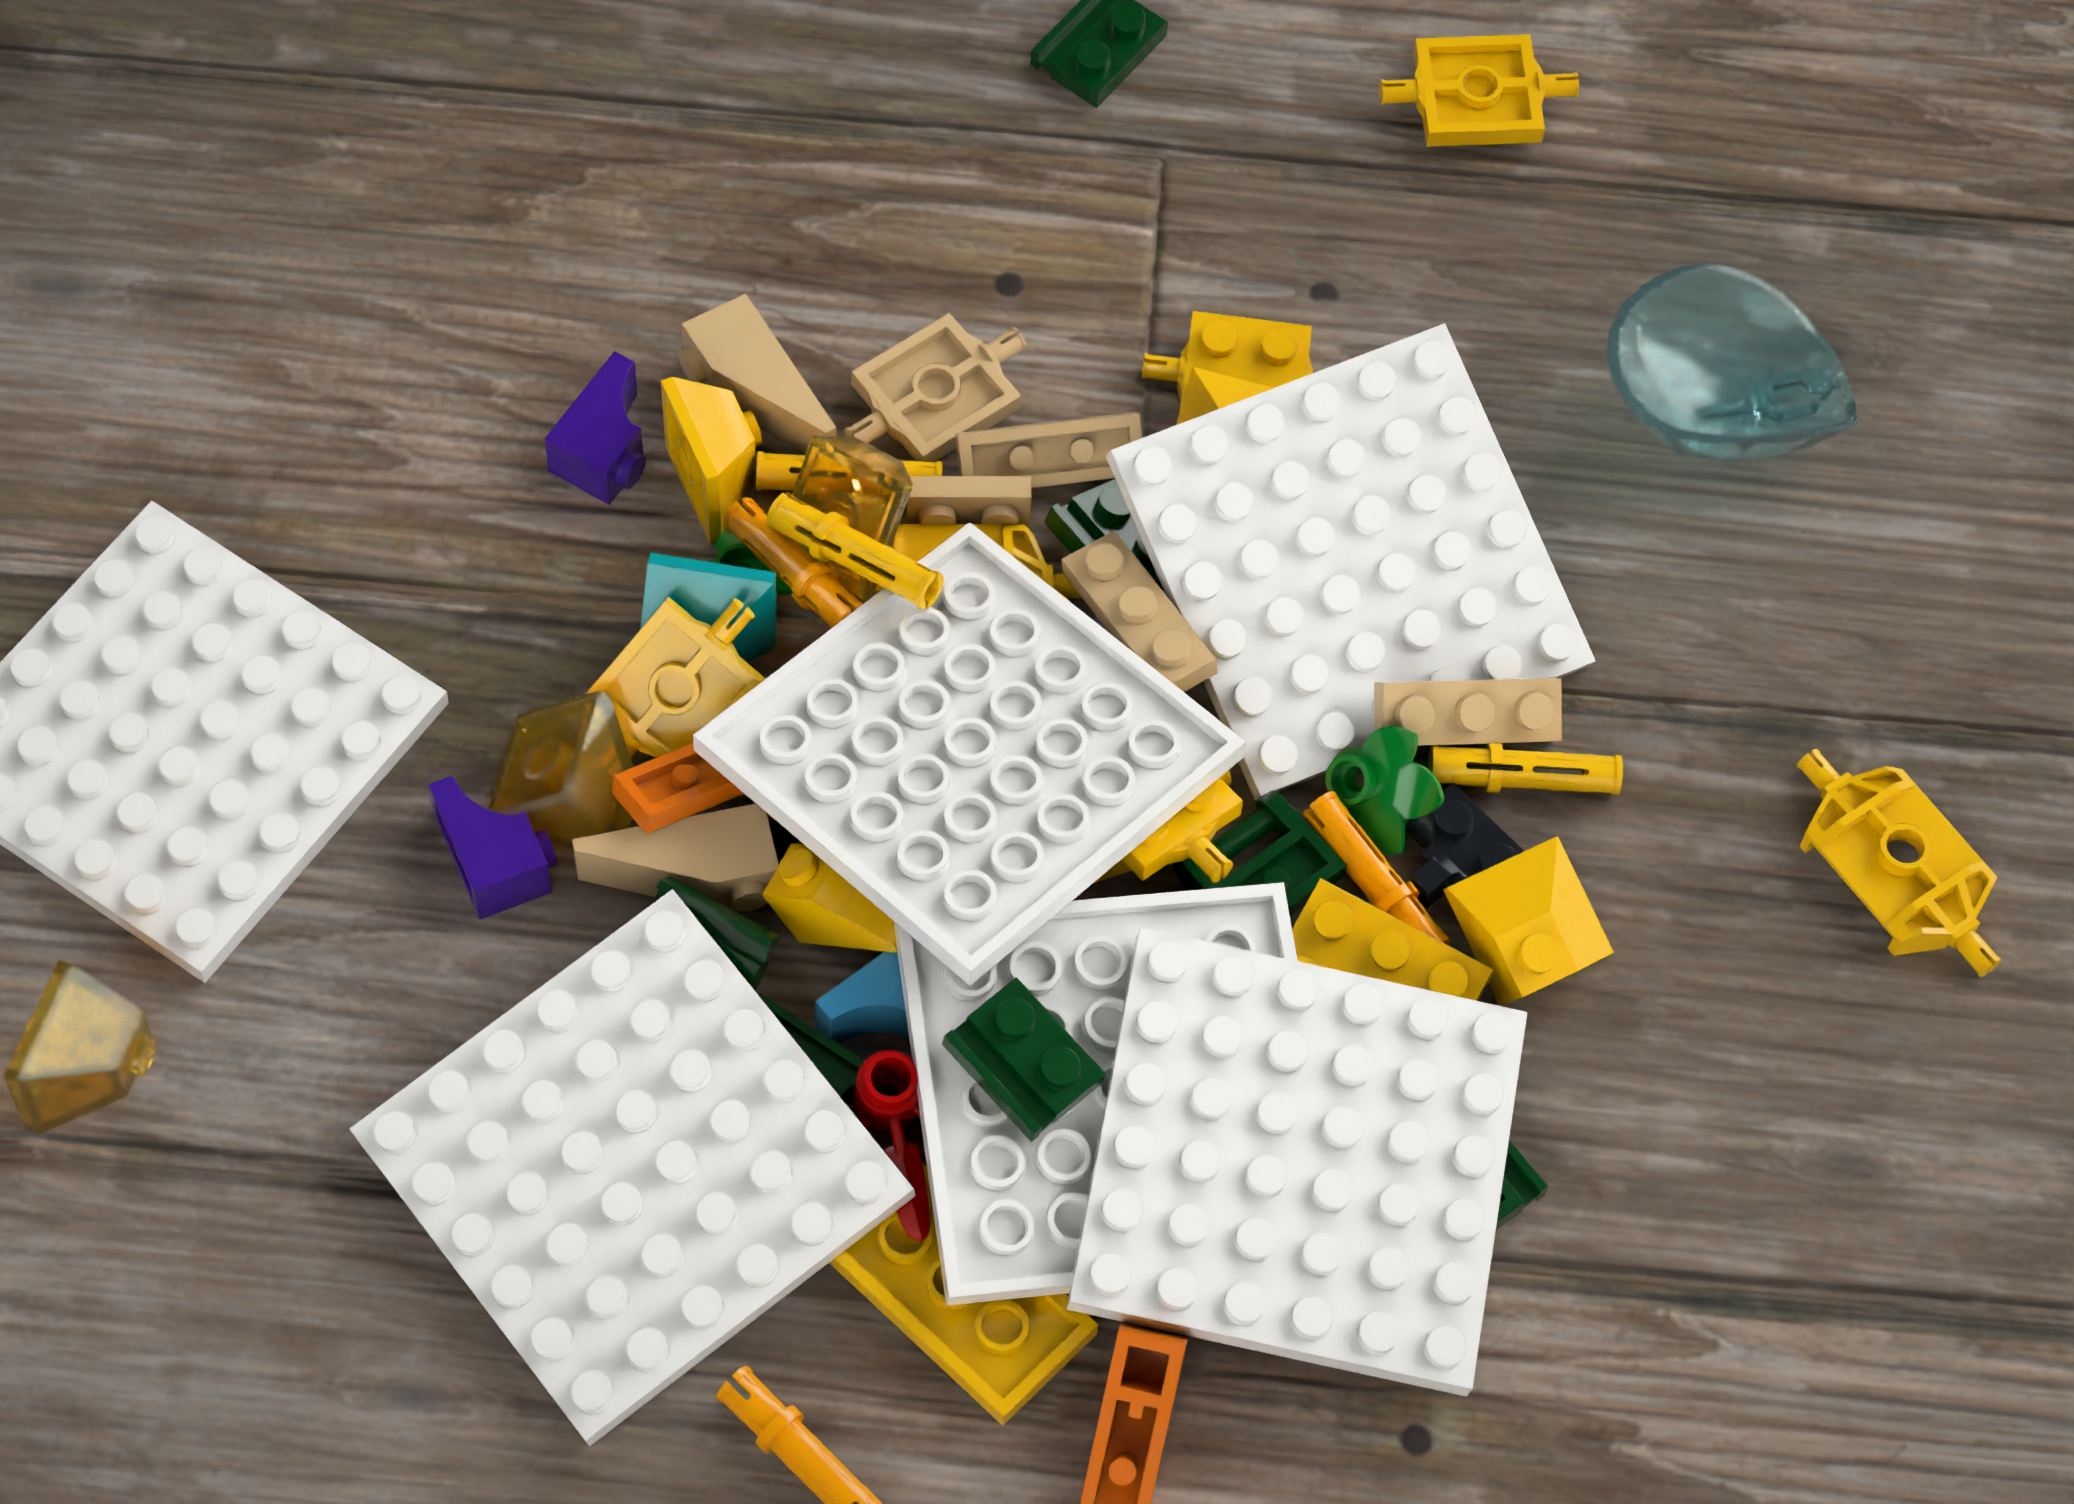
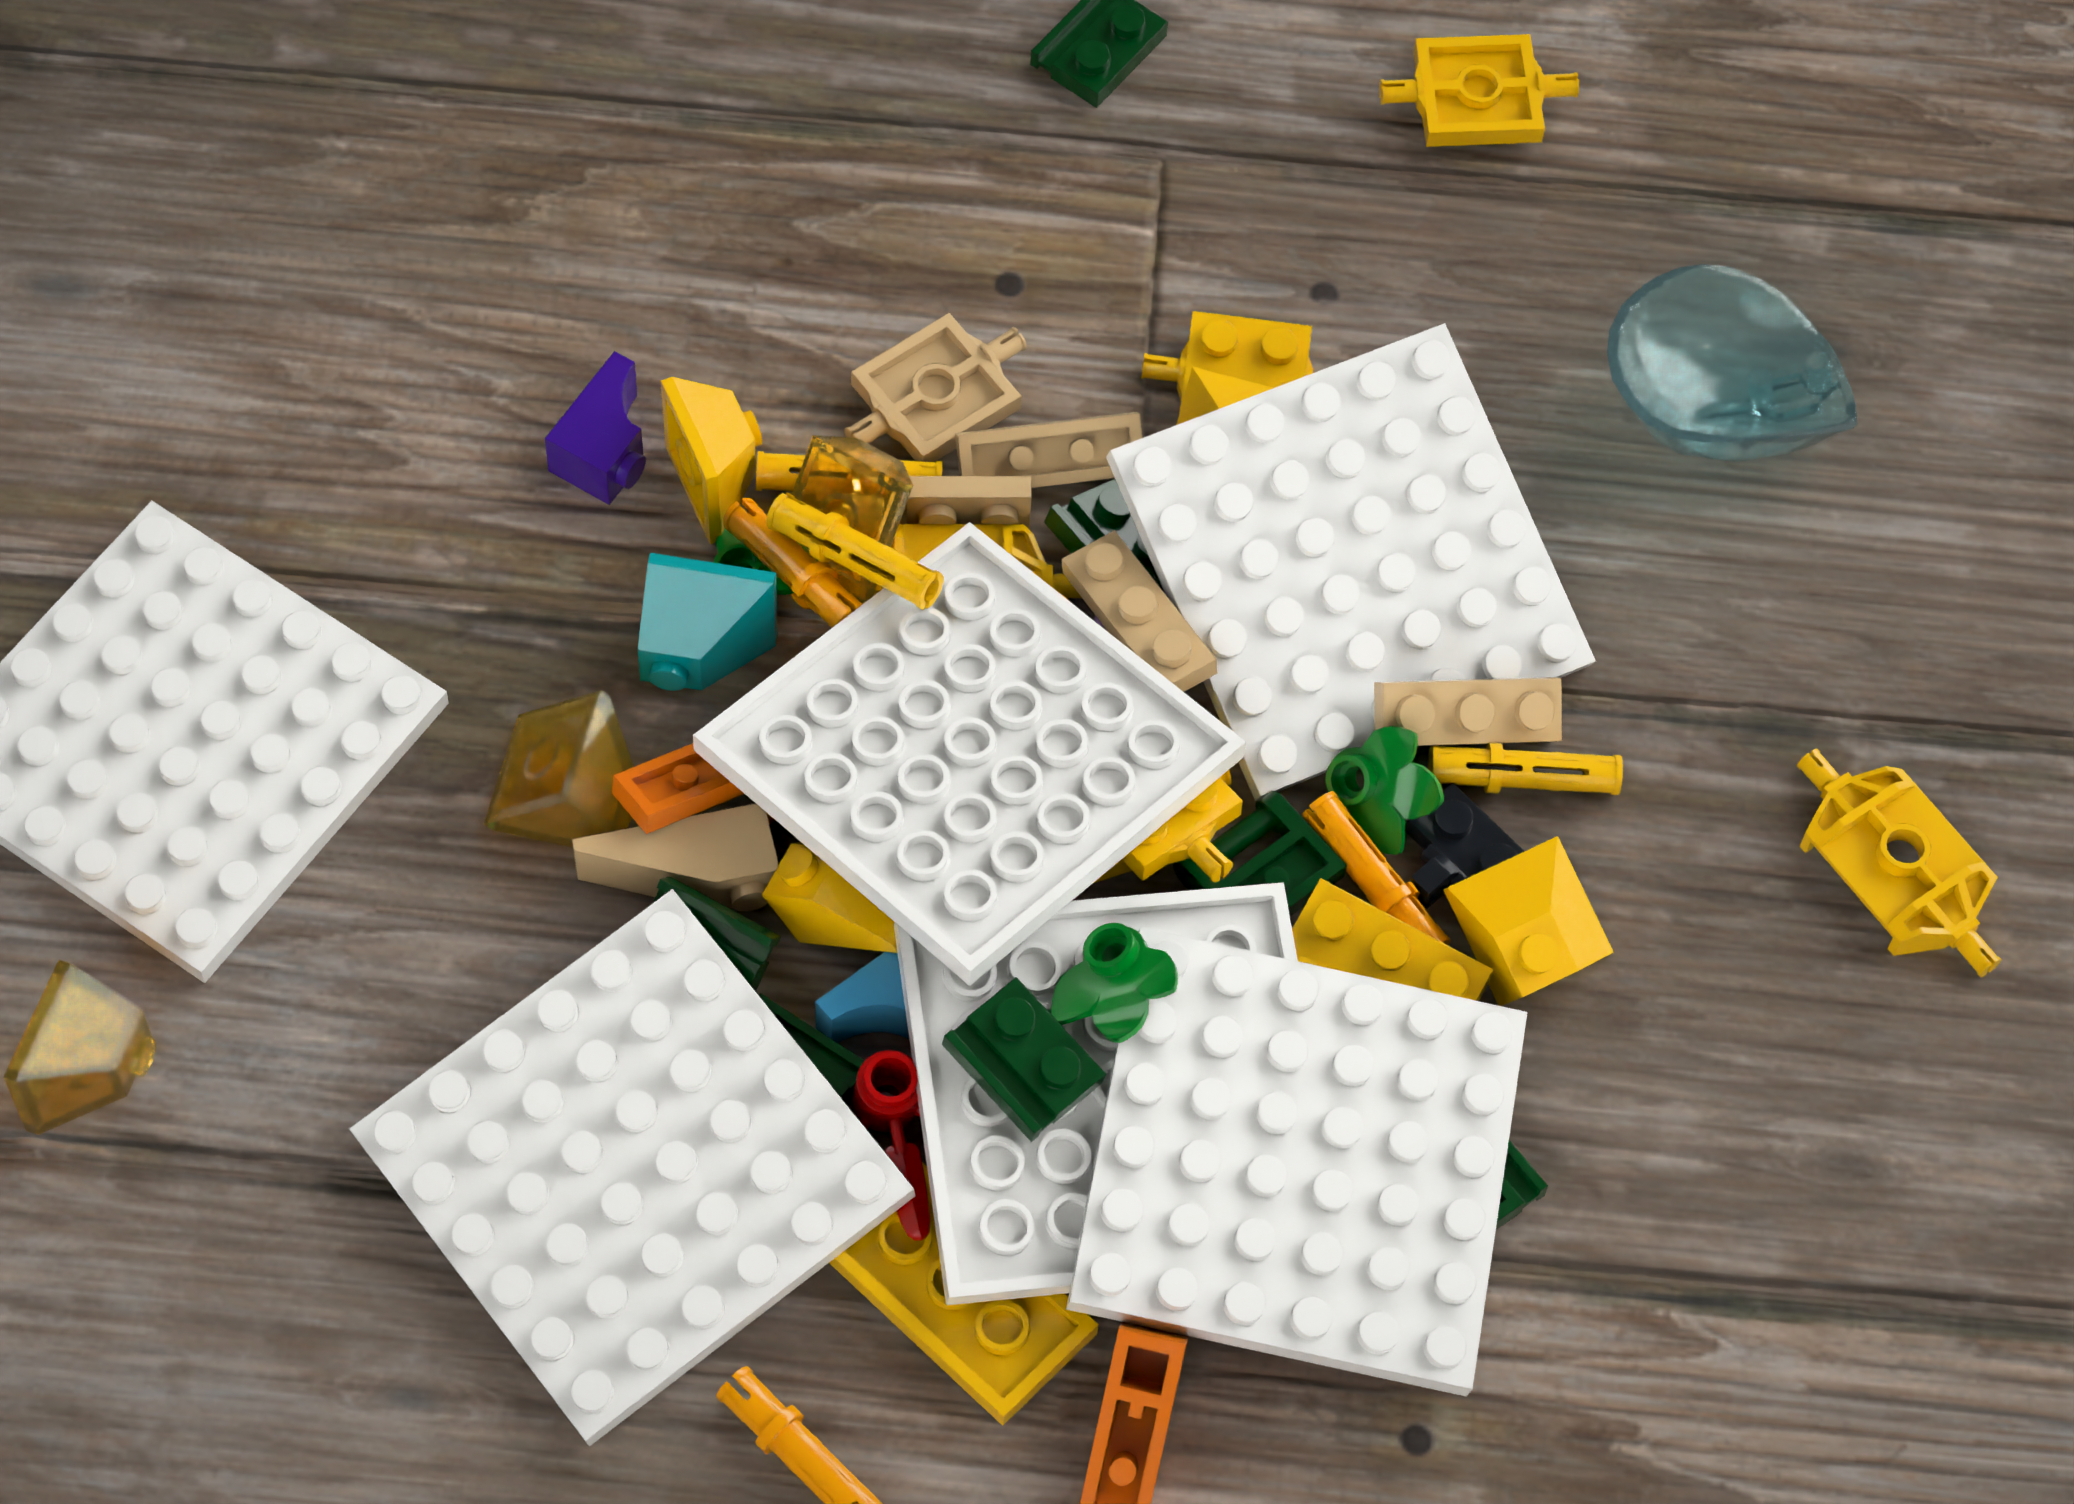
(493, 851): dark purple arch -> none
(676, 677): yellow plate -> none
(739, 353): tan slope -> none
(1114, 982): none -> green plate

